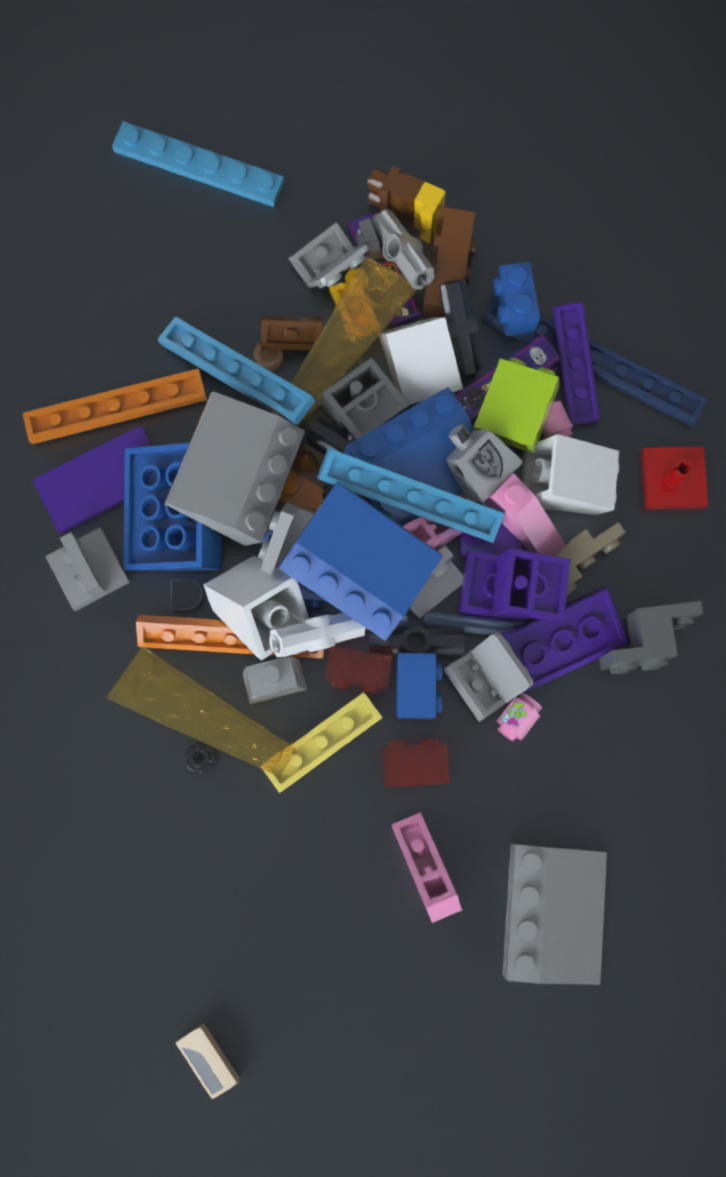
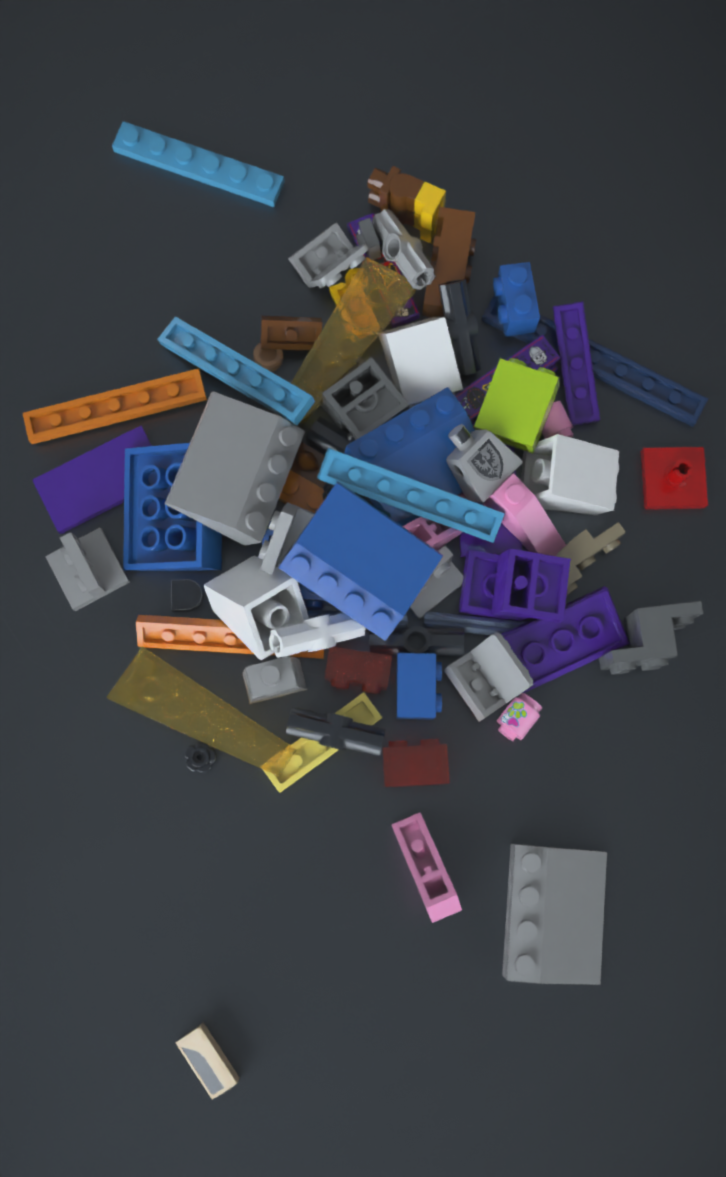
(335, 731): none -> black piece

